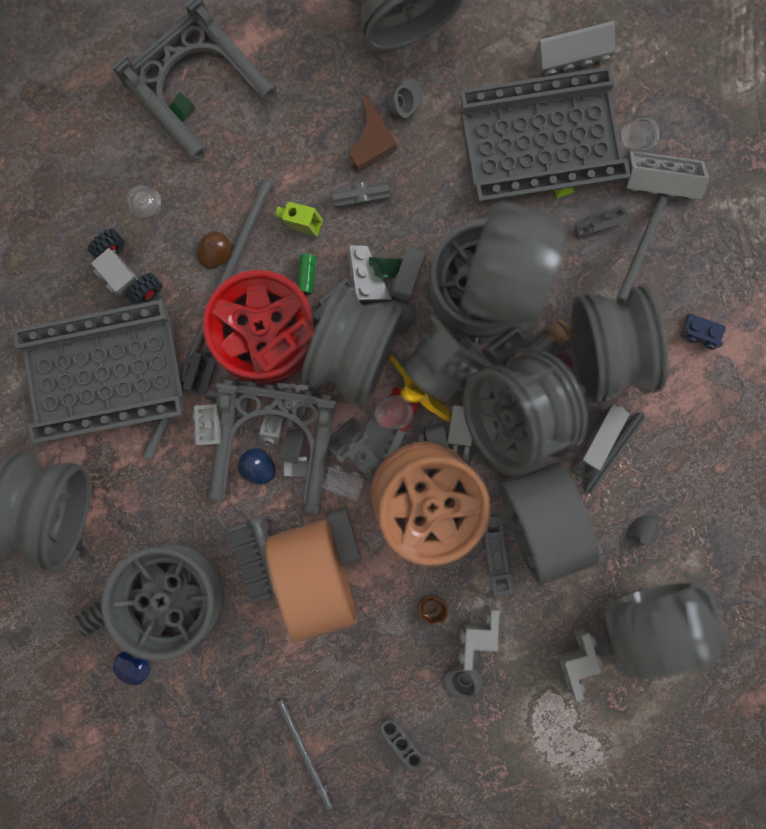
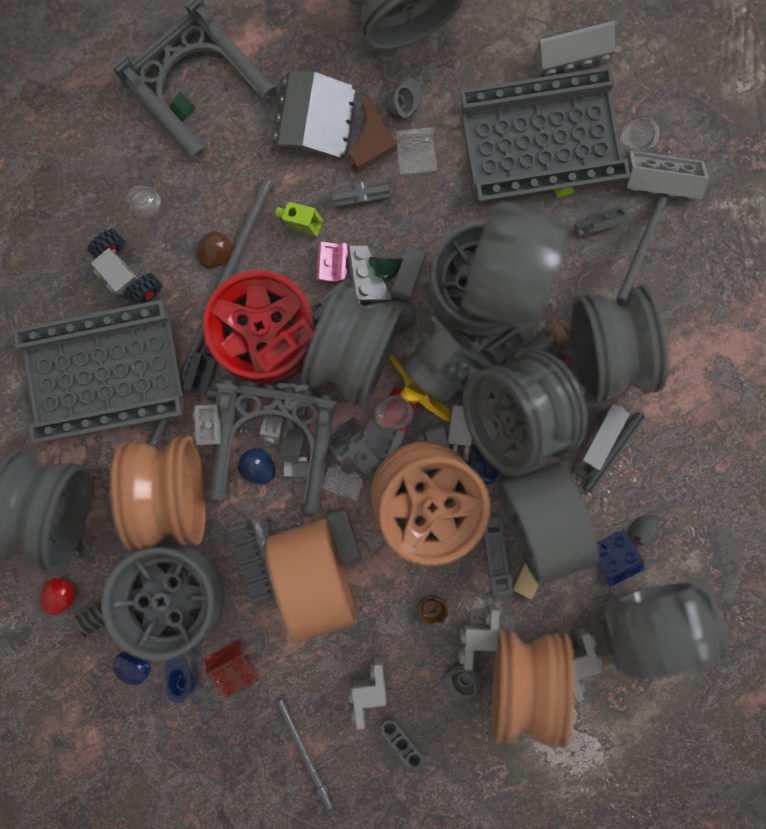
(57, 595): none -> red hat
(158, 493): none -> nougat wheel
(179, 679): none -> clear blue piece
(230, 669): none -> clear red bracket
(306, 273): green axle -> none
(314, 114): none -> hinge
(332, 262): none -> bright pink bracket
(367, 693): none -> light grey bracket
(416, 151): none -> clear bracket
(483, 468): none -> dark blue hat
(525, 583): none -> tan slope
(533, 689): none -> nougat wheel
(619, 558): none -> clear blue bracket
(703, 331): dark blue bracket -> none

